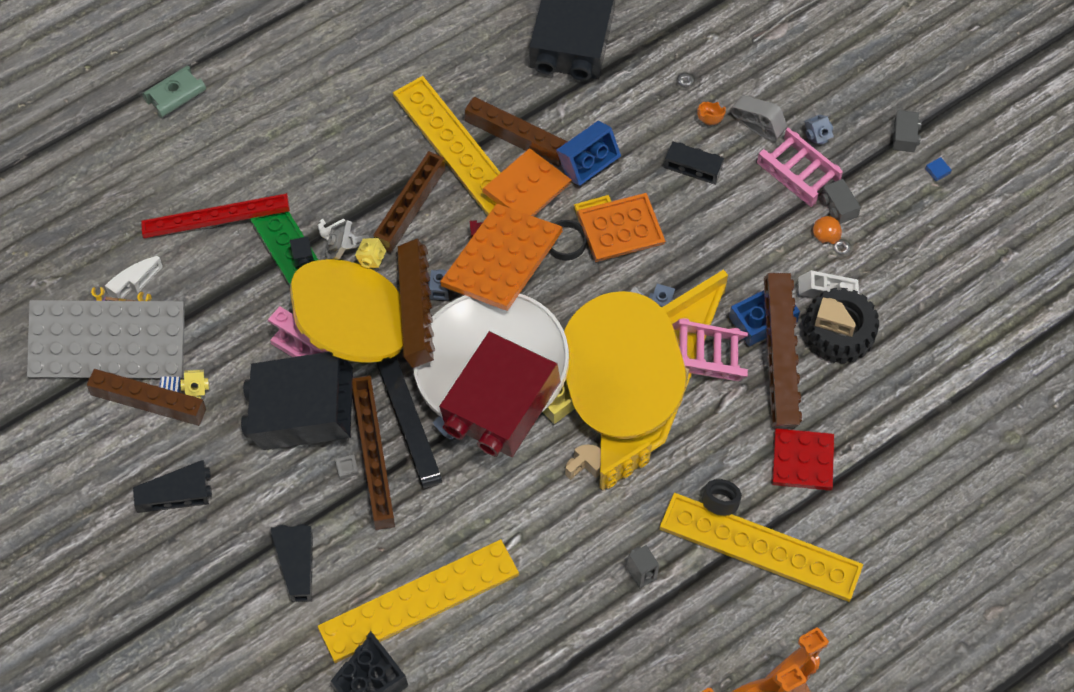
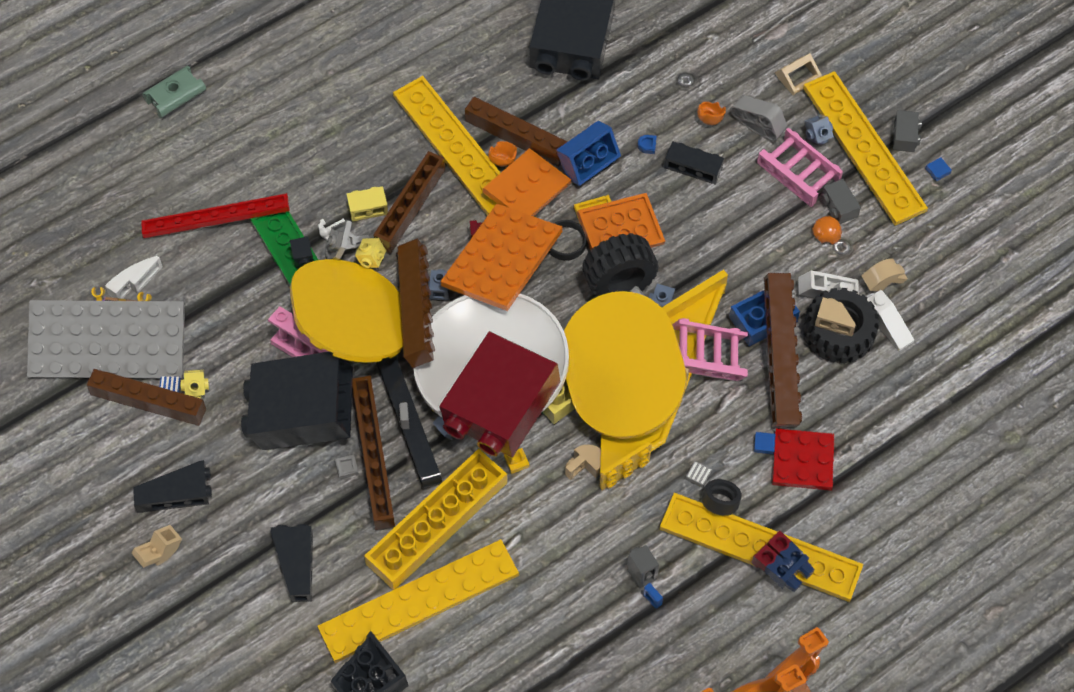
(159, 549): none -> tan brick
(367, 203): none -> light yellow brick
(404, 415): none -> light grey tile
(436, 519): none -> yellow brick
(503, 154): none -> orange hair
(518, 462): none -> yellow tile
(620, 265): none -> black tyre
(647, 144): none -> blue tile
(653, 595): none -> blue tile
(698, 474): none -> light grey tile
(764, 443): none -> blue tile
(783, 561): none -> dark blue hips
(808, 61): none -> tan tile
(865, 148): none -> yellow plate
(884, 274): none -> tan brick
(890, 321): none -> white slope

